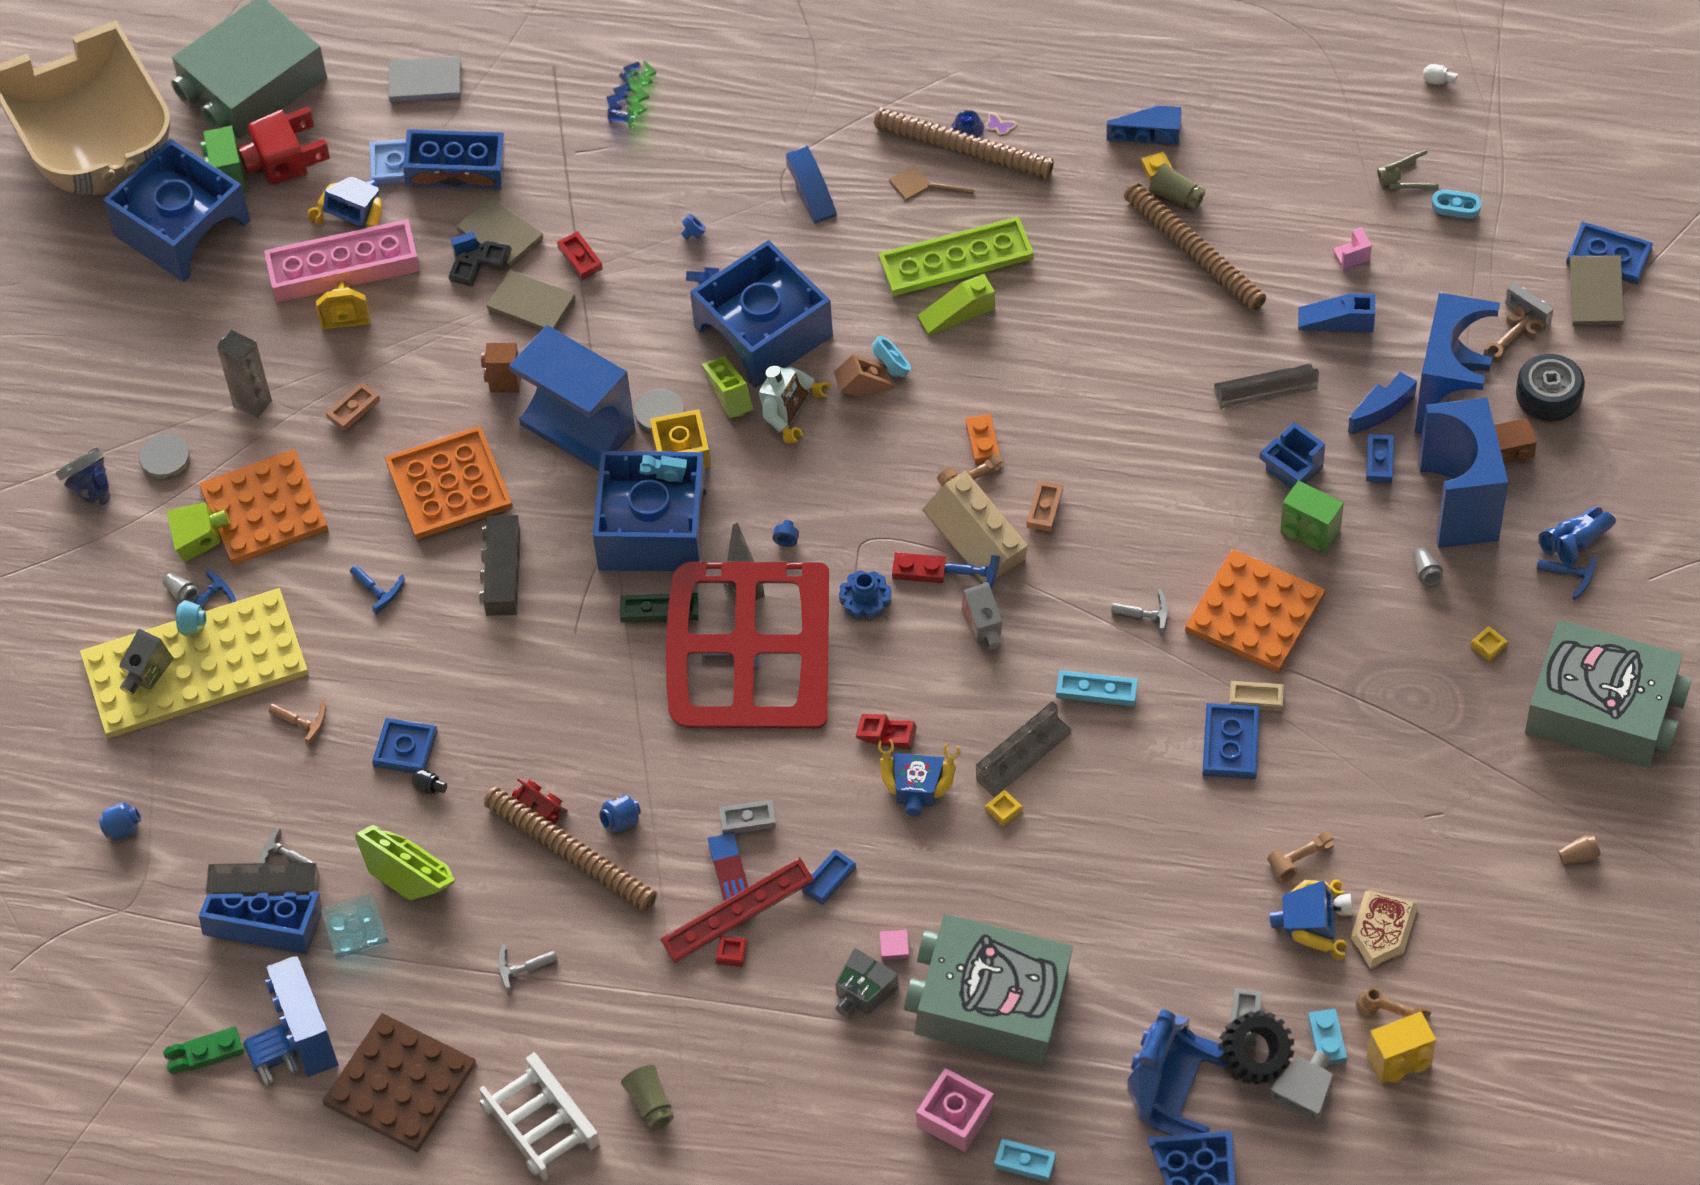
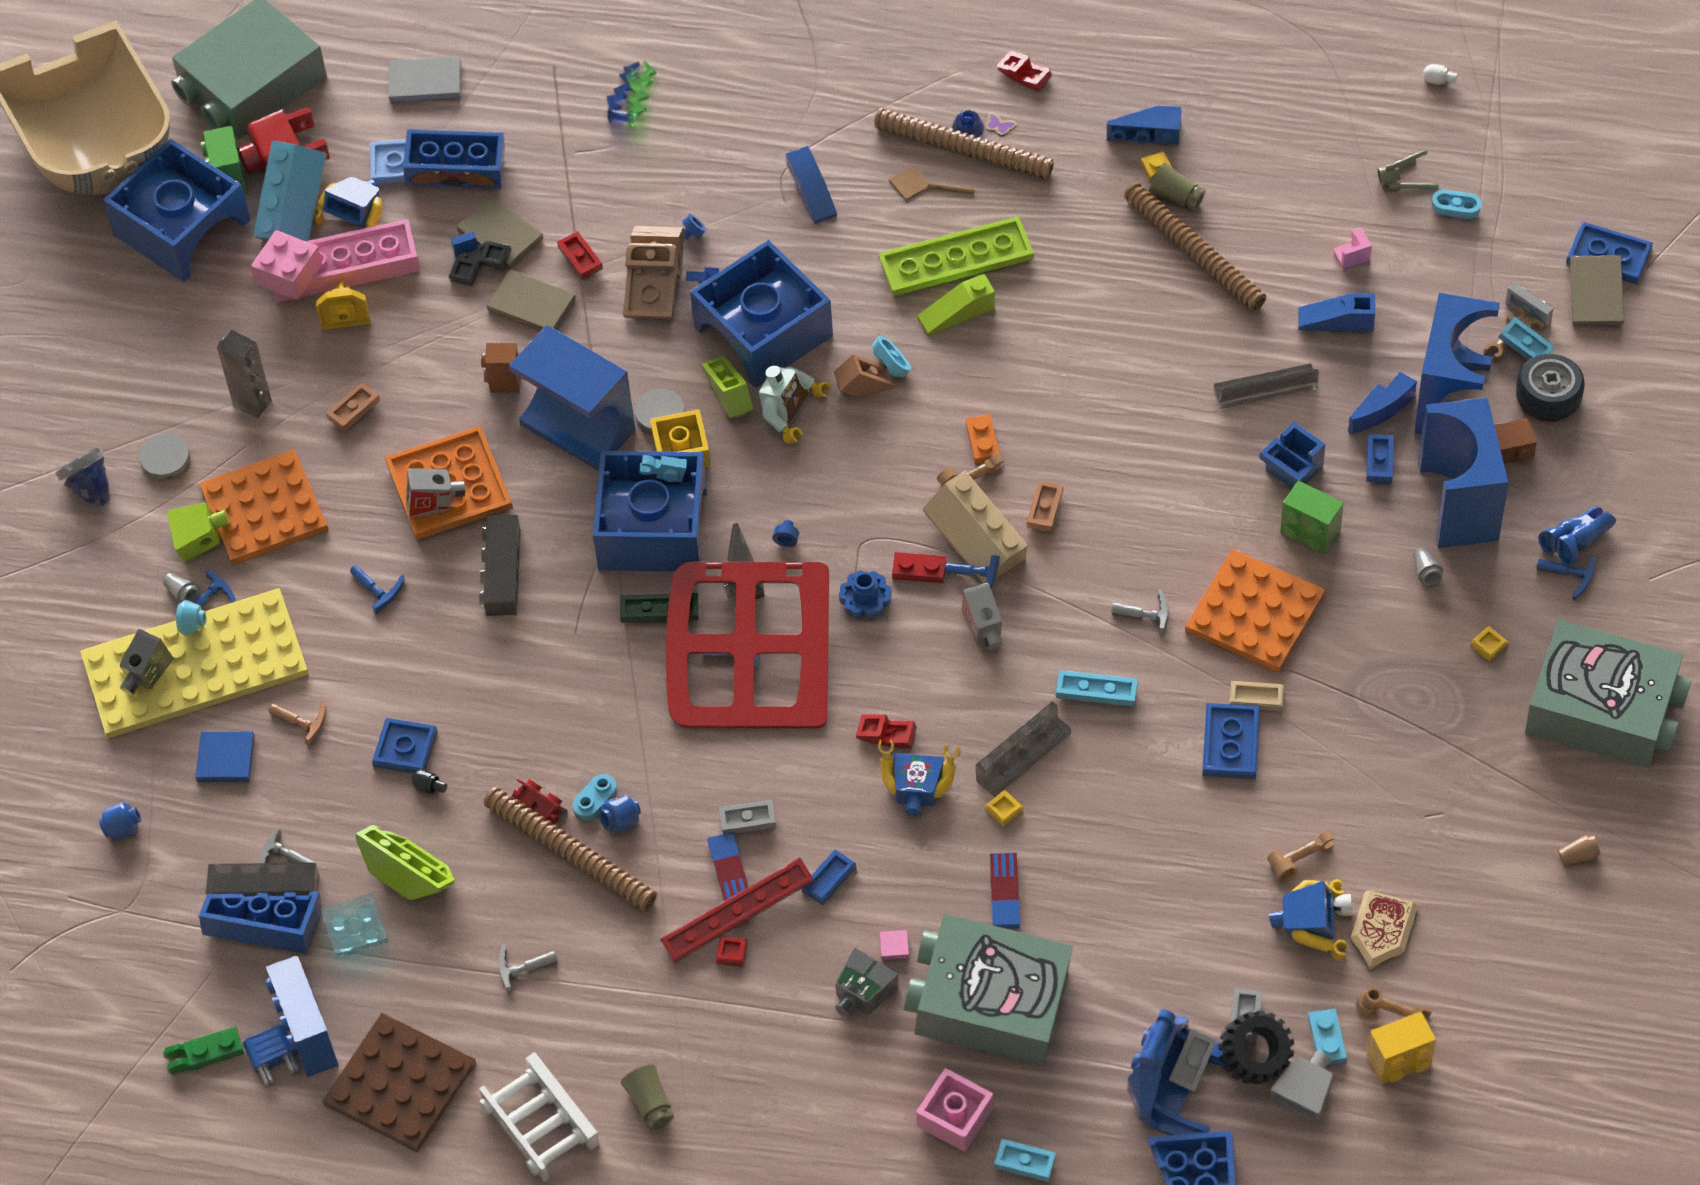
(225, 756): none -> blue tile
(286, 264): none -> bright pink brick
(289, 191): none -> medium azure slope
(430, 491): none -> light grey torso
(595, 796): none -> medium azure plate
(653, 268): none -> medium nougat piece
(1004, 890): none -> tile
(1023, 72): none -> red slope
(1192, 1060): none -> light grey plate
(1524, 340): none -> medium azure plate

